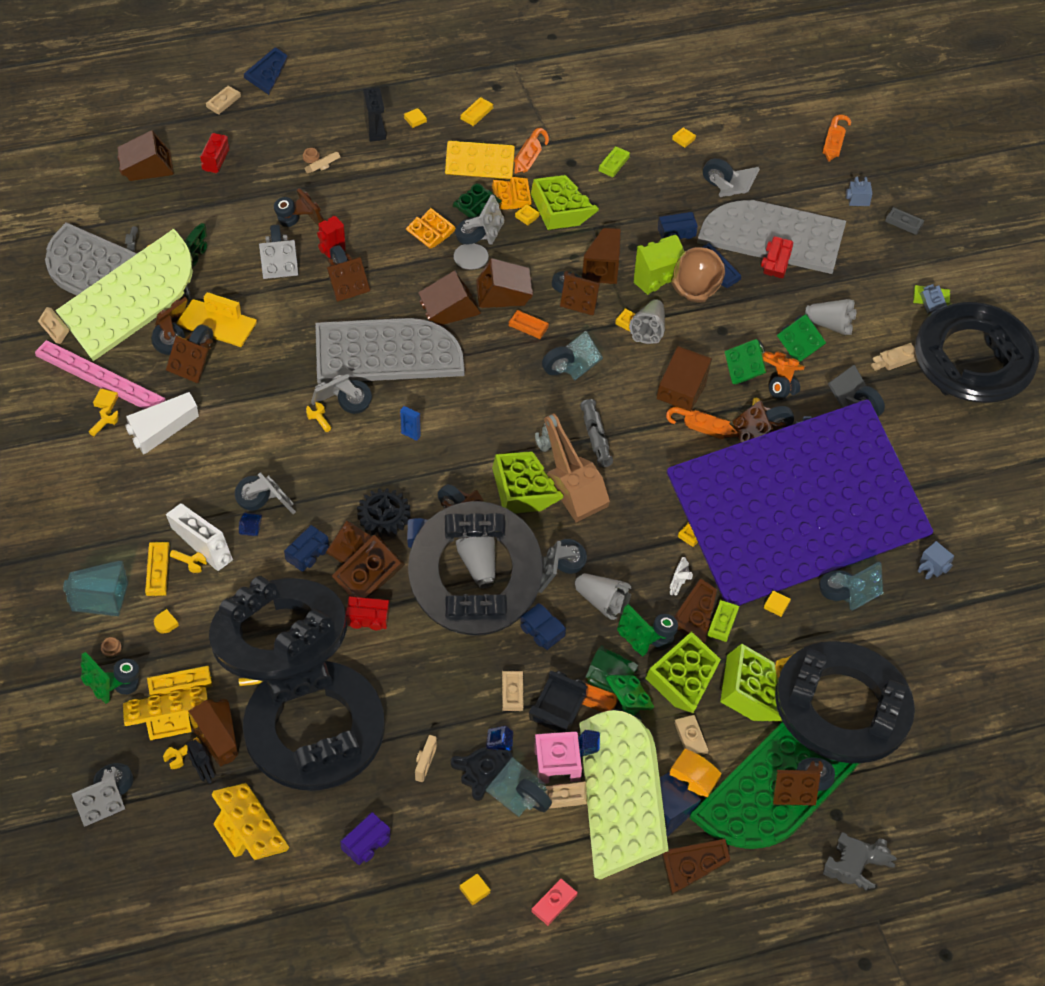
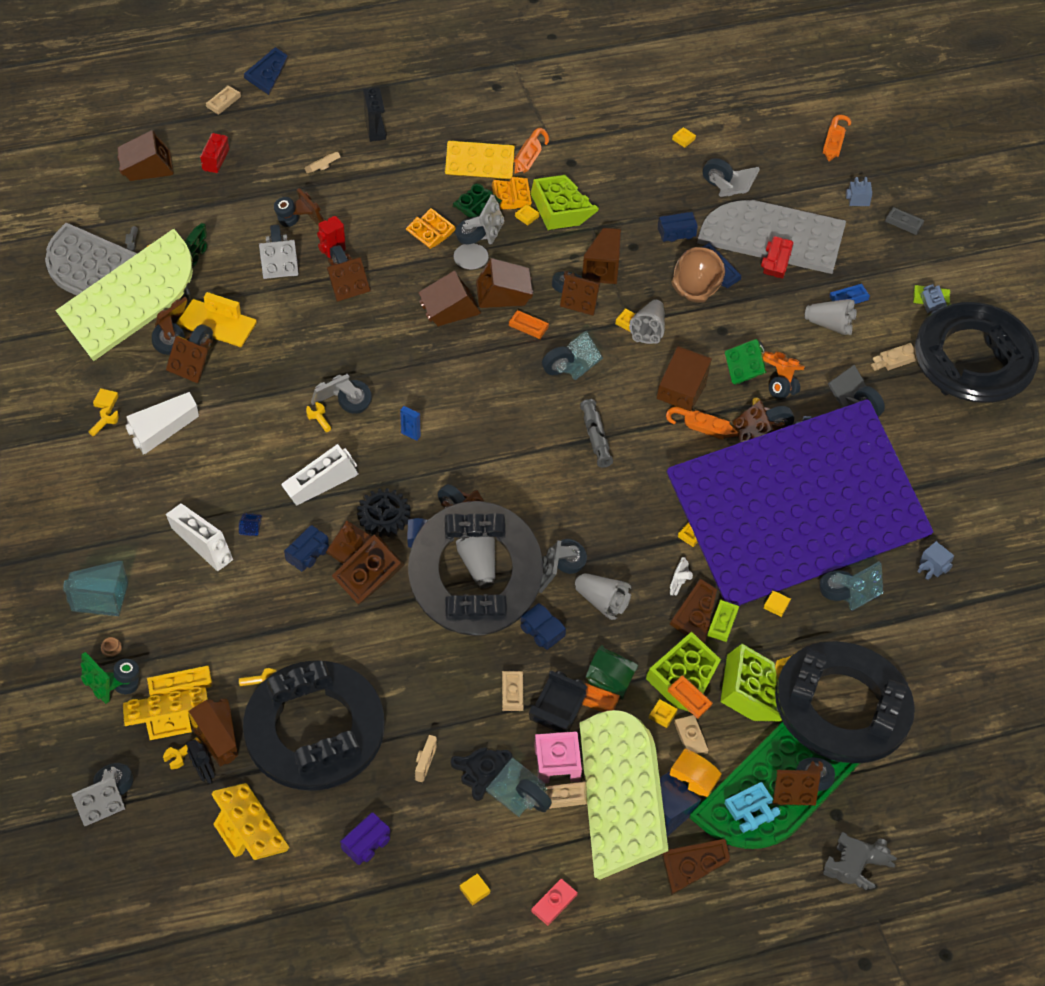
(53, 325): tan plate -> none
(97, 375): bright pink tile -> none
(157, 569): yellow tile -> none
(165, 622): yellow tile -> none
(190, 560): yellow bar -> none
(255, 491): plate -> none
(295, 651): black piece -> none
(311, 155): medium nougat plate -> none
(321, 475): none -> white slope
(367, 613): red brick -> none
(386, 350): light grey plate -> none
(415, 118): yellow tile -> none
(476, 111): yellow tile -> none
(500, 738): clear blue slope -> none
(523, 483): lime wedge -> none
(576, 479): medium nougat slope -> none
(589, 742): clear blue slope -> none
(614, 161): lime plate -> none
(630, 694): green plate -> none
(641, 635): green plate -> none
(657, 263): lime wedge -> none
(663, 713): none -> yellow tile
(690, 697): none -> orange tile
(749, 801): none -> medium azure plate
(801, 338): green plate -> none
(856, 293): none -> blue plate

